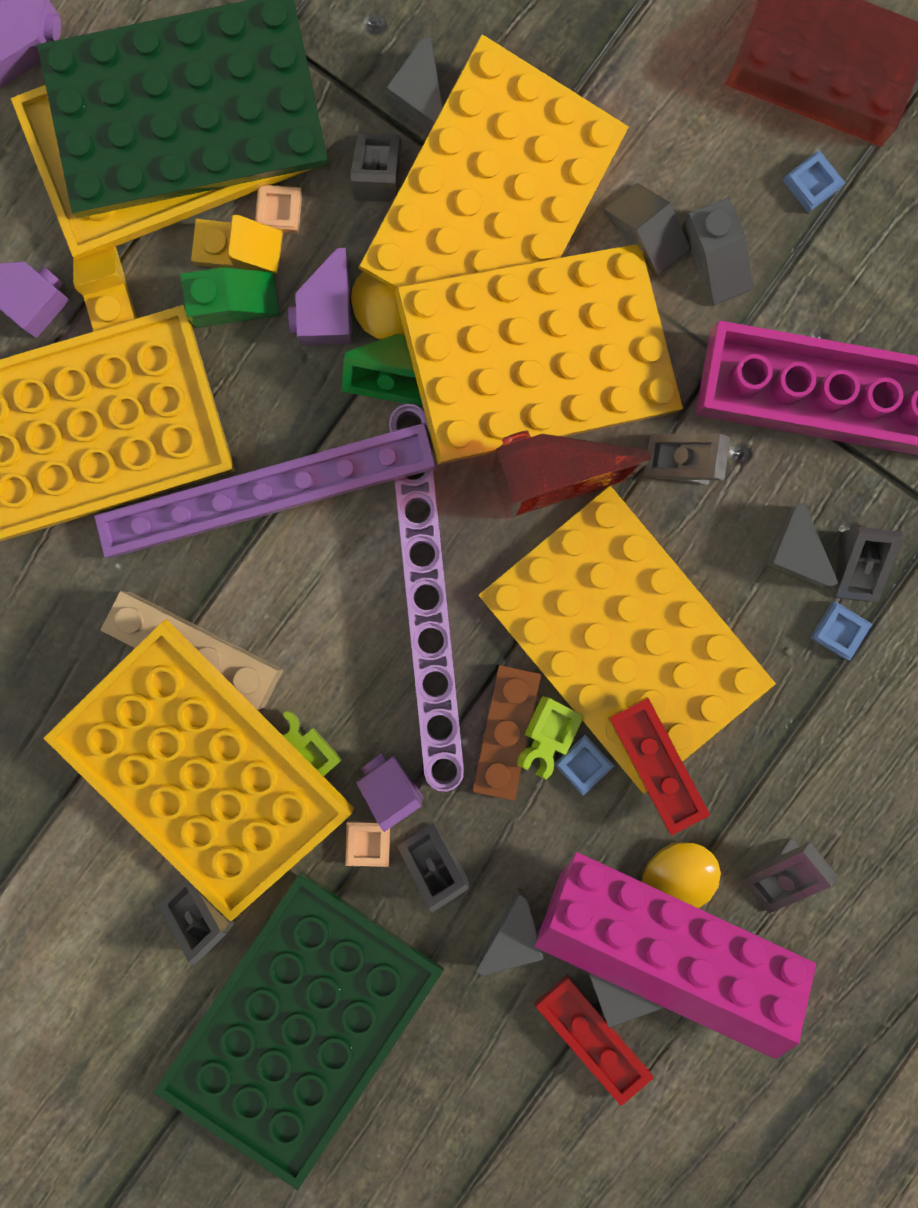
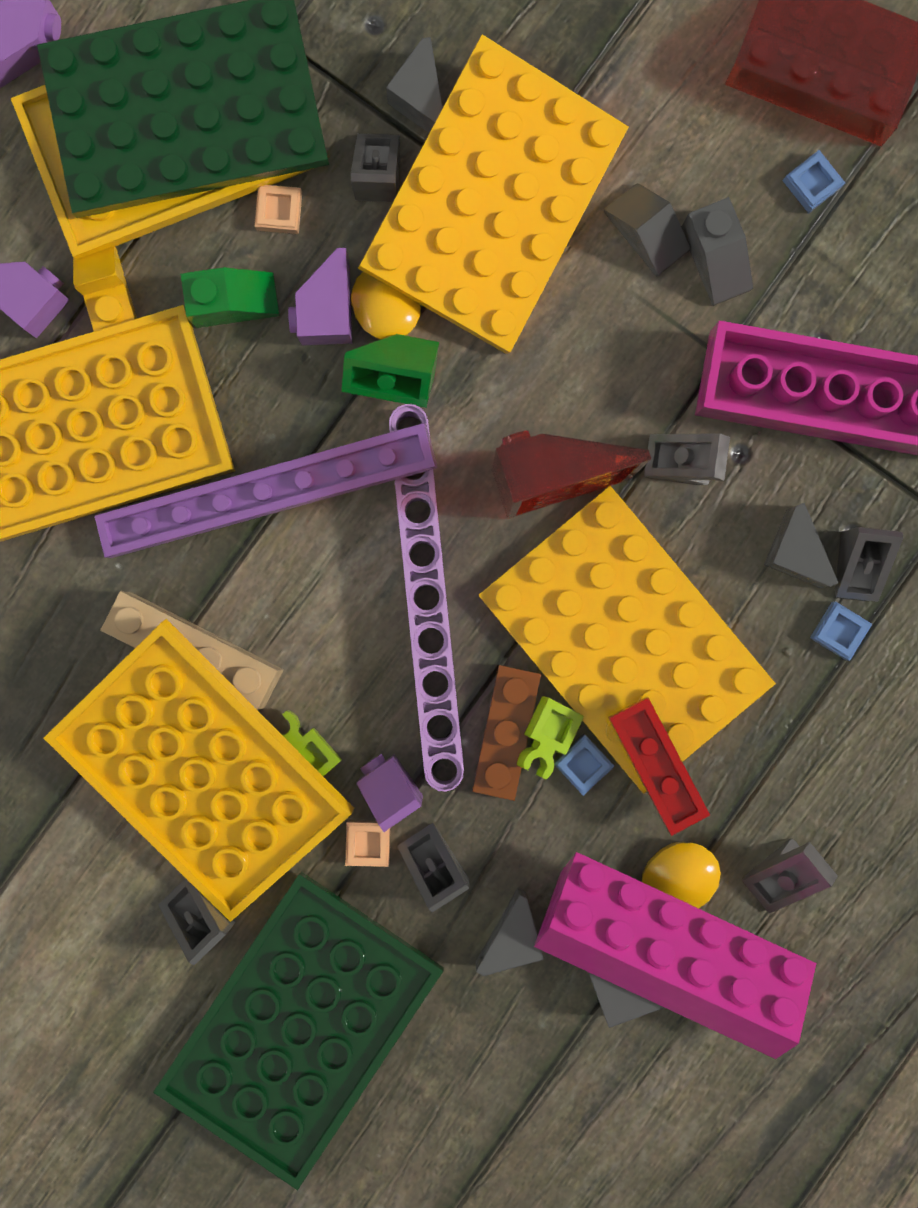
(237, 245): yellow slope -> none
(537, 350): yellow plate -> none
(593, 1041): red plate -> none

